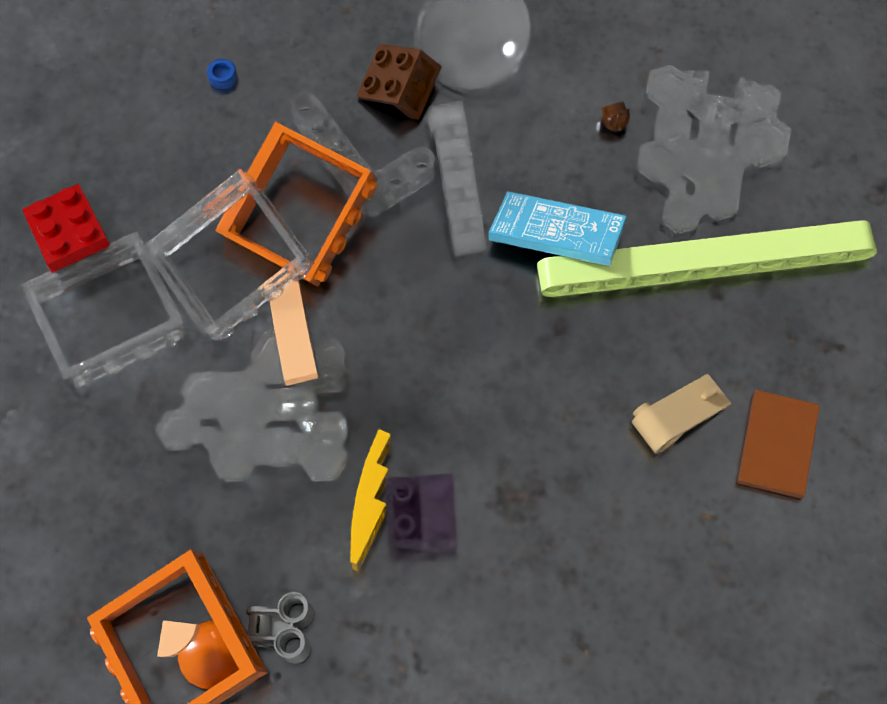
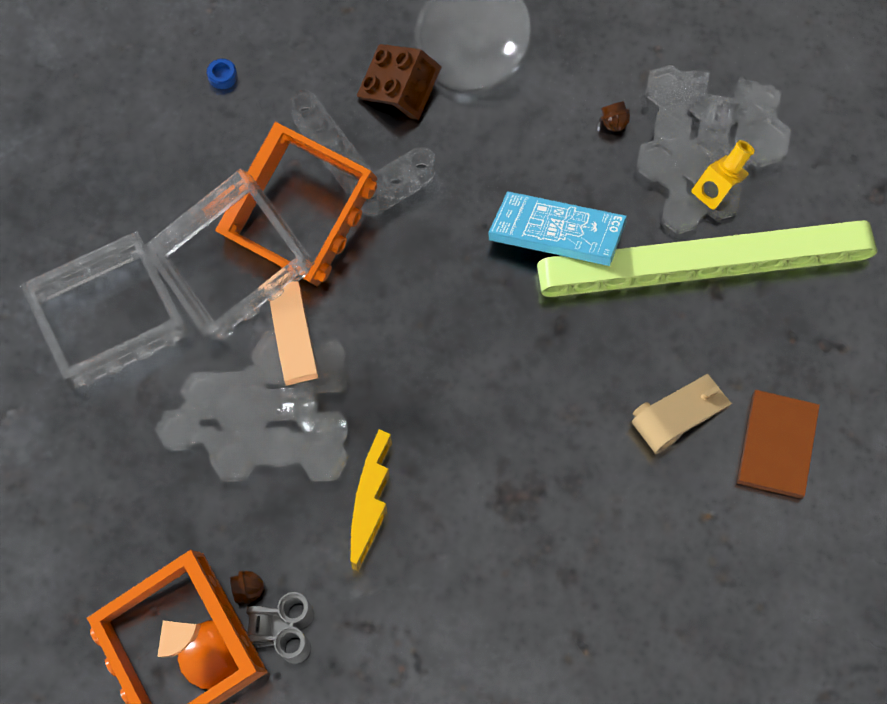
(65, 228): red plate -> none
(246, 587): none -> reddish brown plate
(421, 512): clear purple slope -> none
(449, 128): clear beam -> none
(724, 173): none -> yellow bracket

